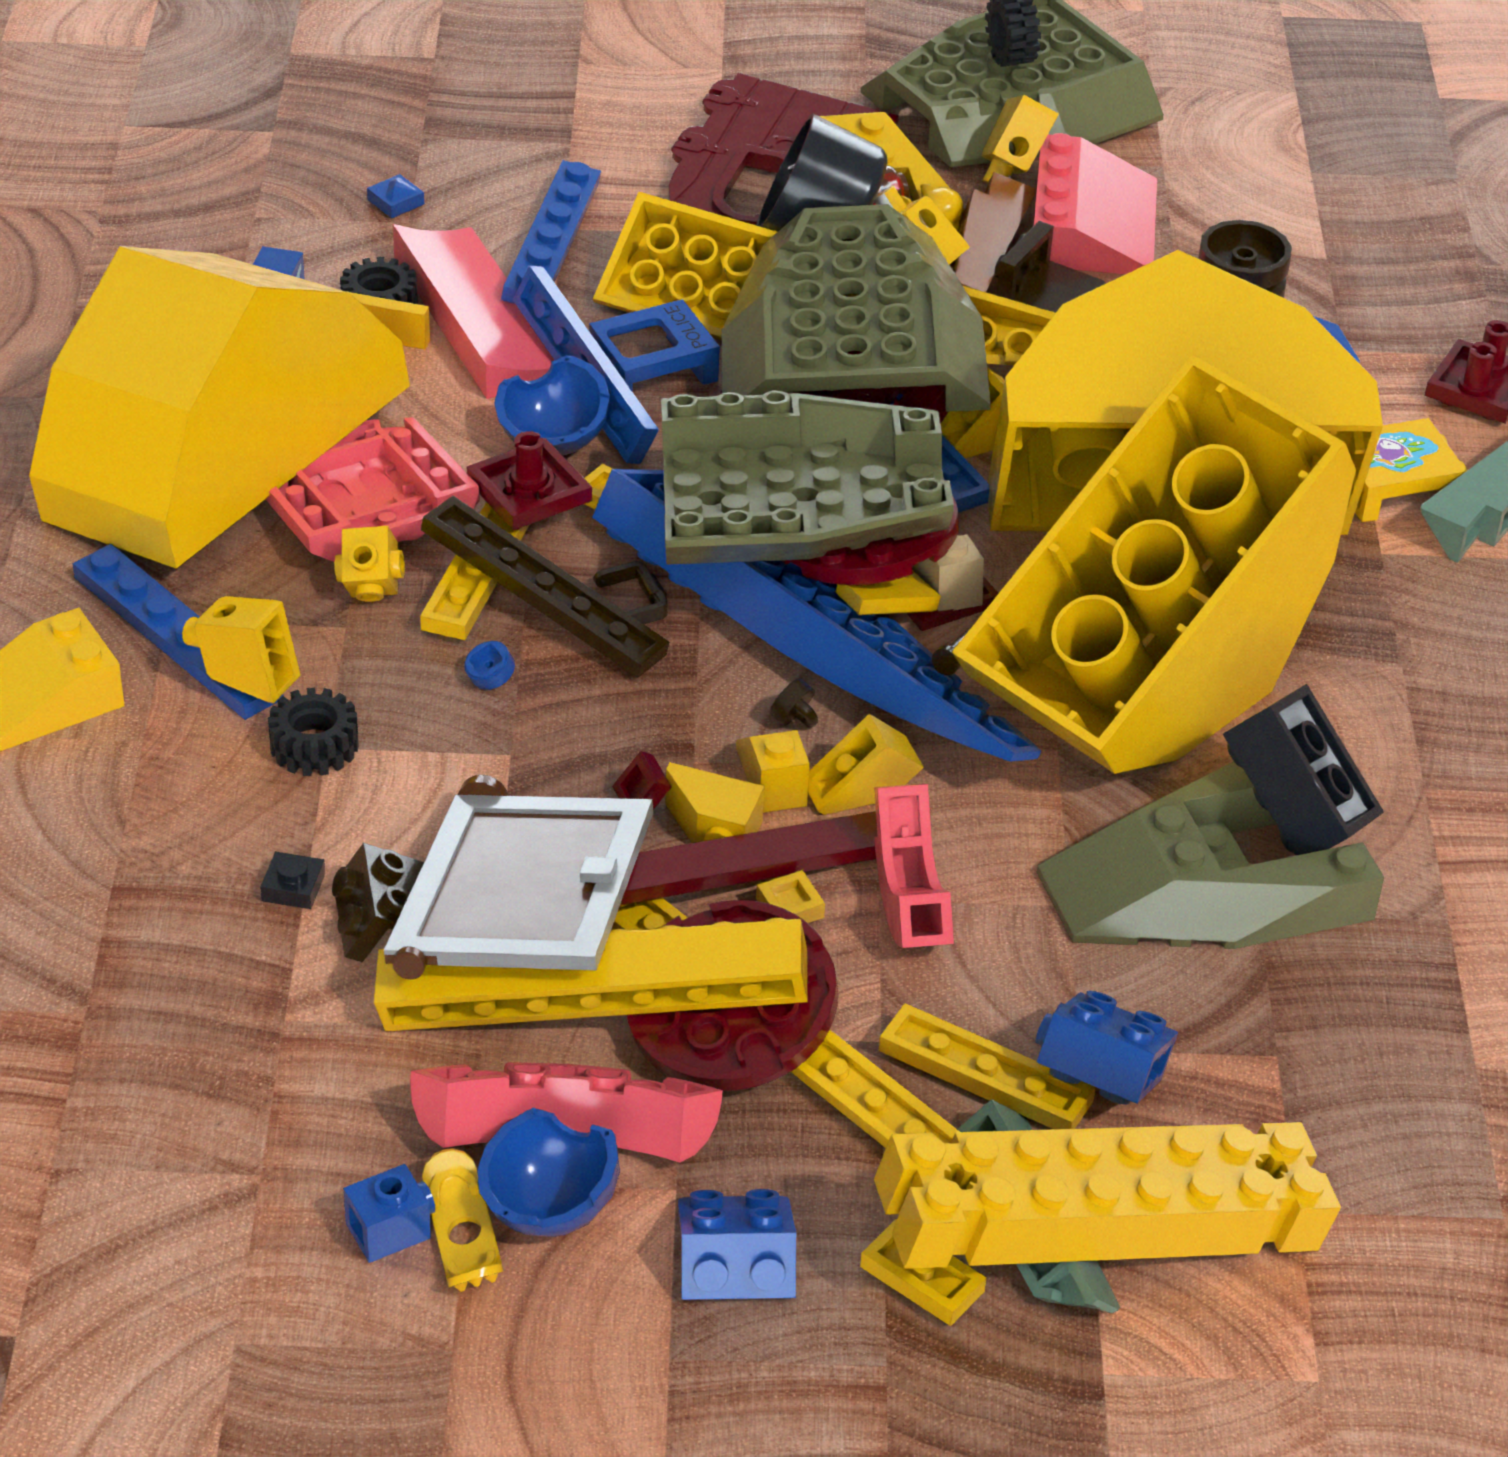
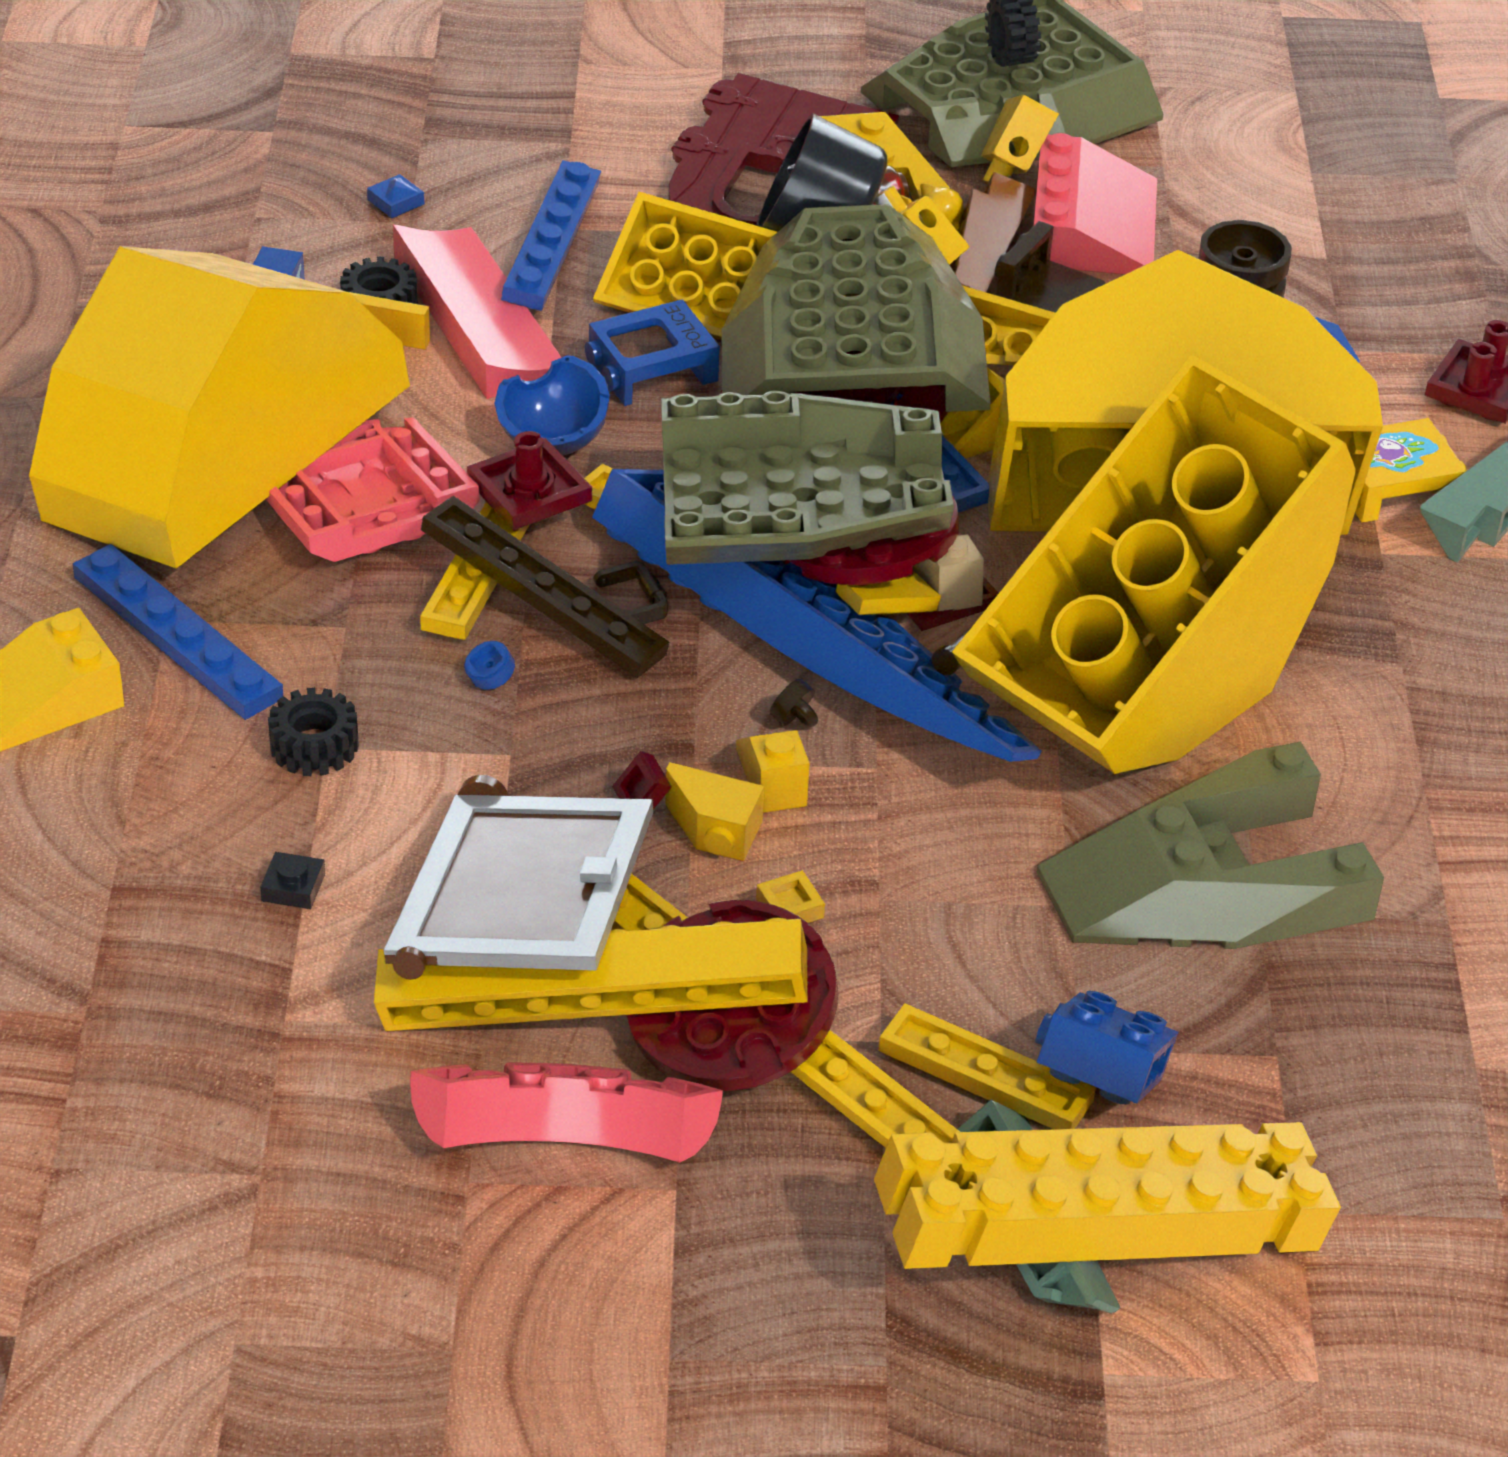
(246, 645): yellow torso -> none
(369, 563): yellow brick -> none
(371, 896): dark brown bracket -> none
(388, 1212): blue brick -> none
(457, 1199): yellow piece -> none
(547, 1175): blue cylinder -> none
(565, 334): blue plate -> none
(737, 1246): bracket -> none
(751, 857): dark red tile -> none
(864, 759): yellow slope -> none
(908, 880): coral arch -> none
(939, 1290): yellow plate -> none
(1302, 773): black slope -> none

